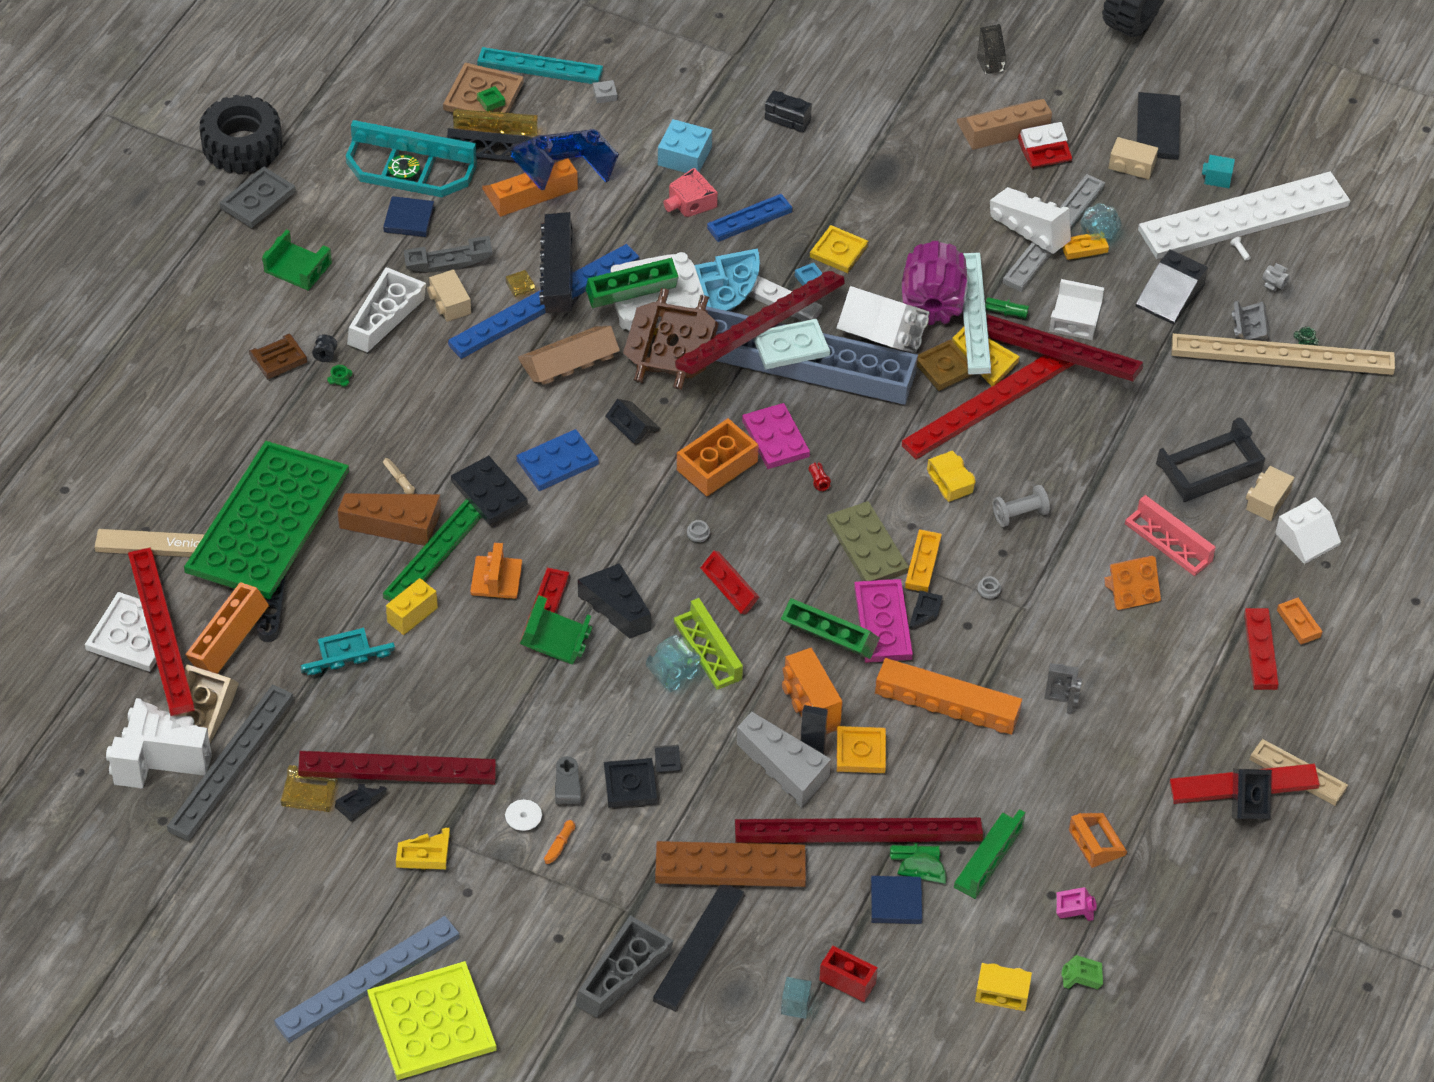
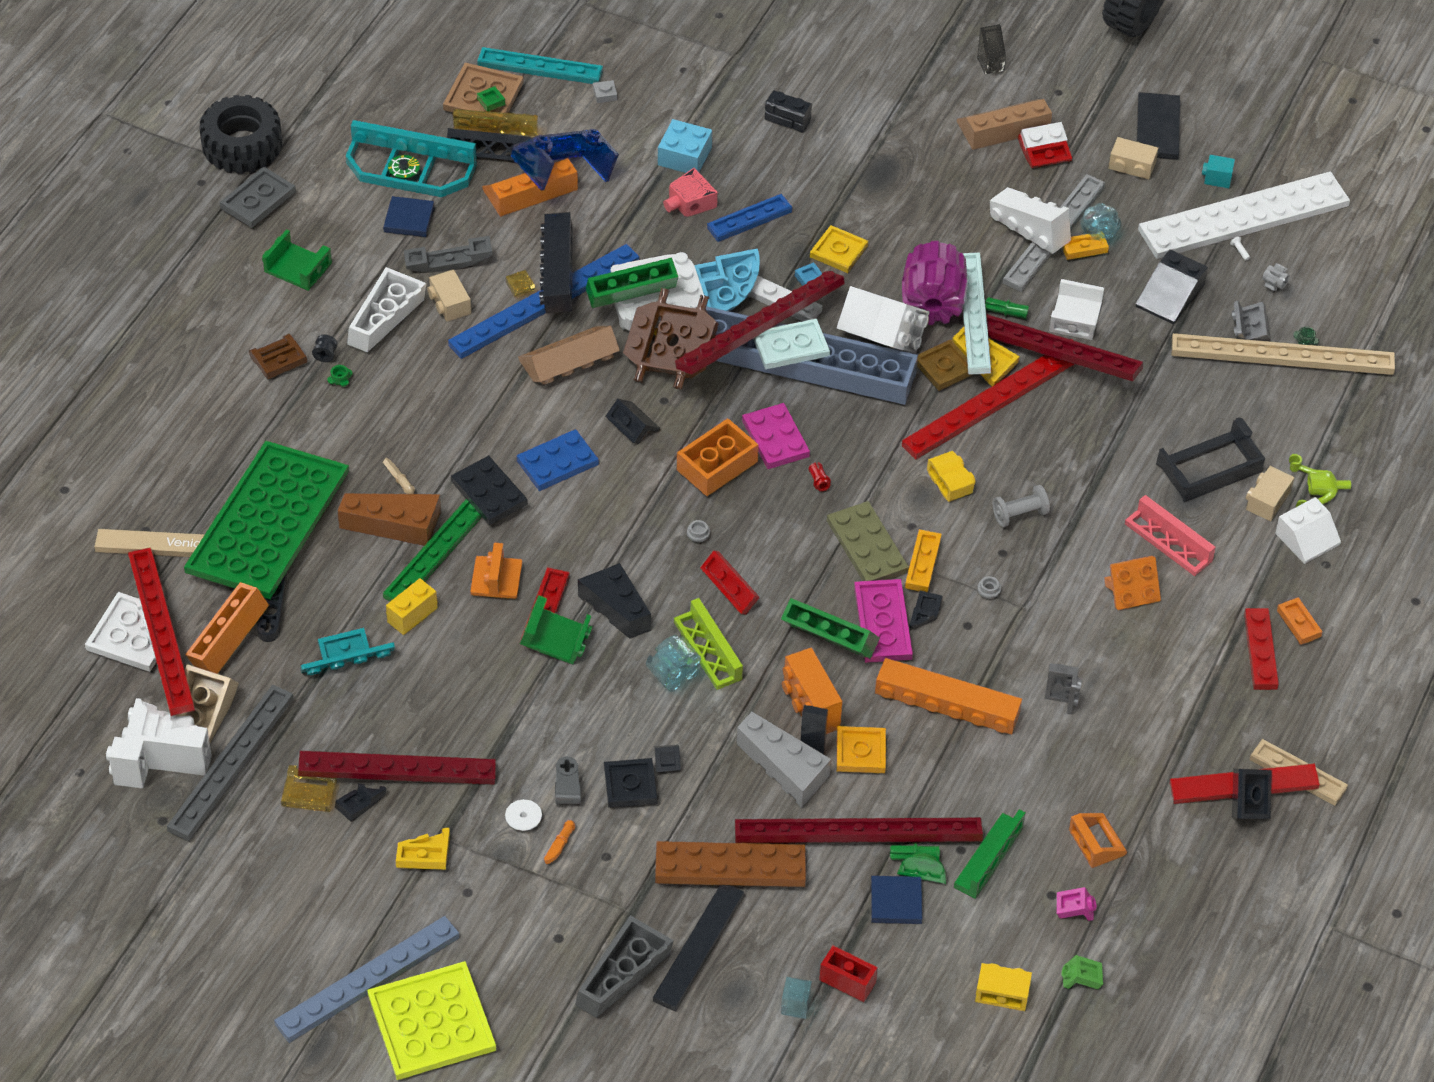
(1319, 481): none -> lime piece

